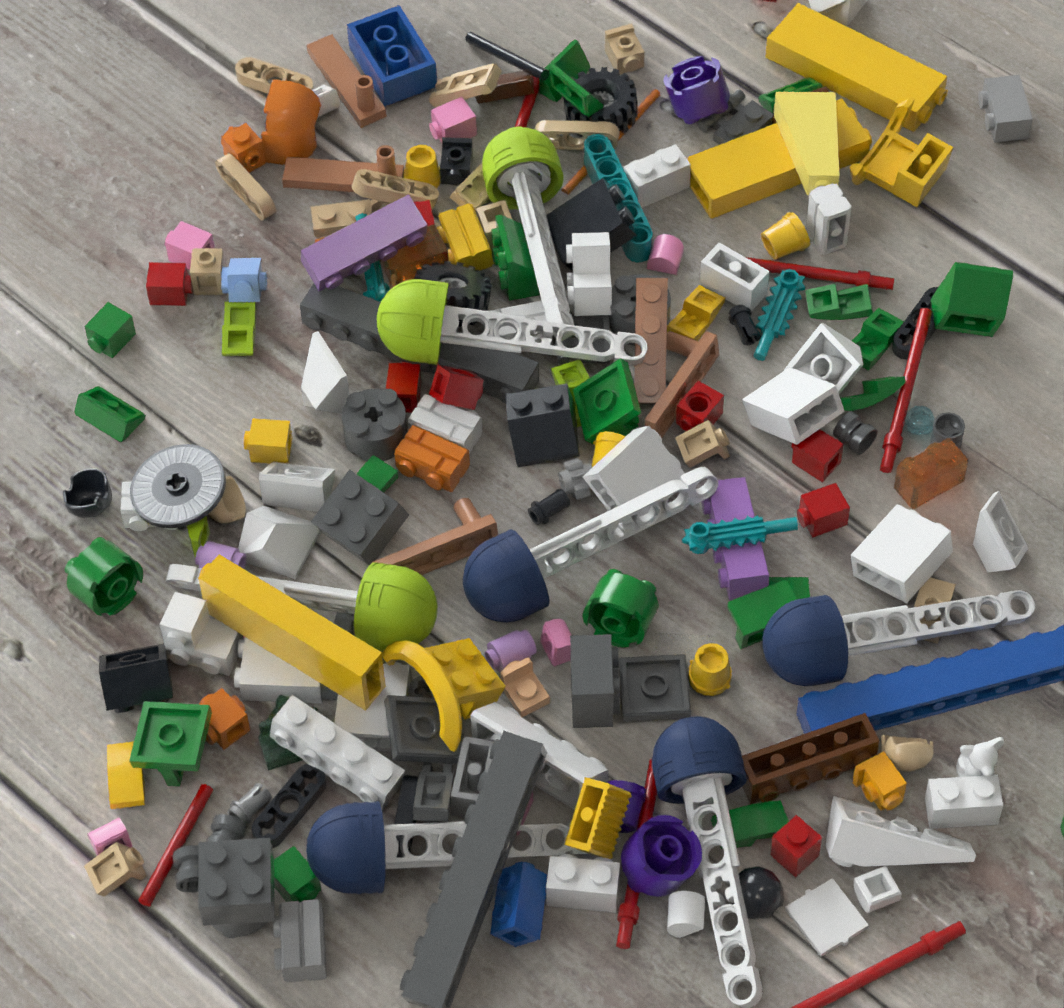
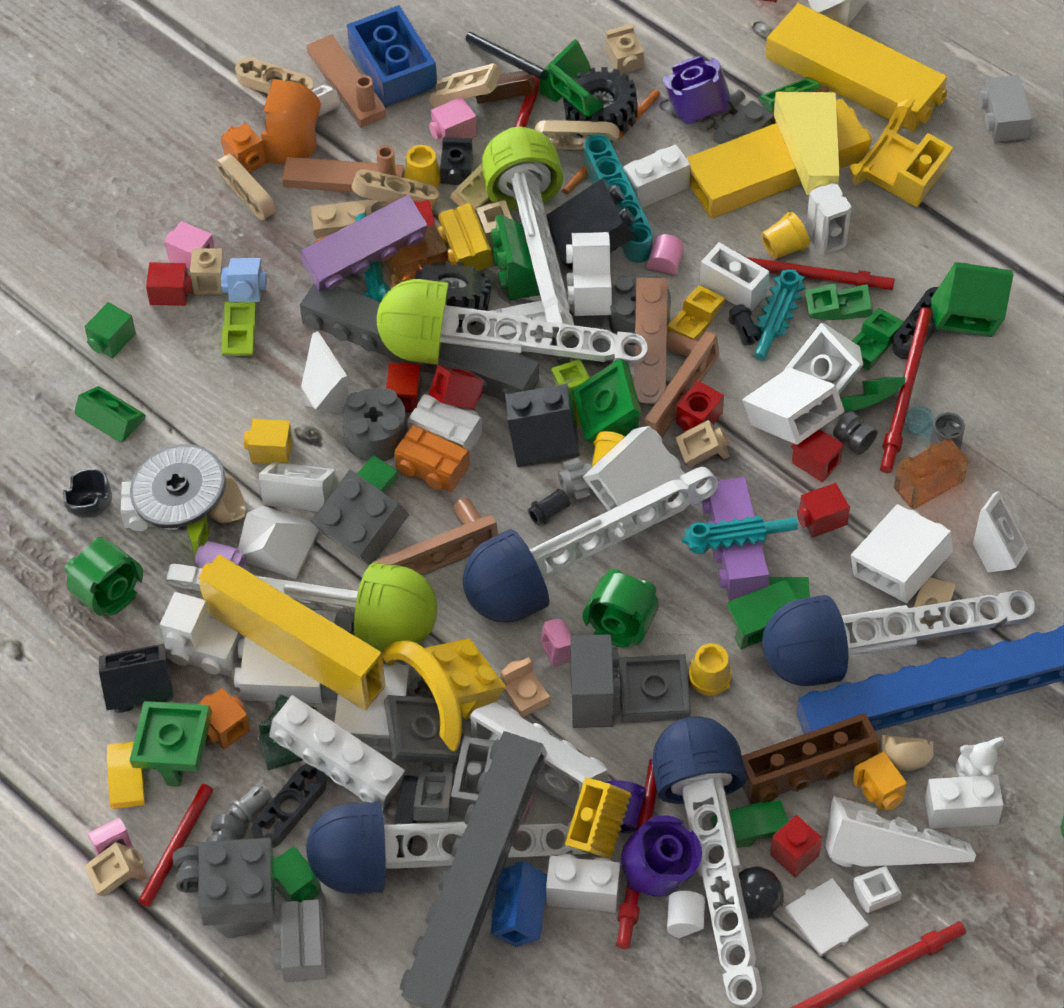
(509, 648): lavender brick -> none

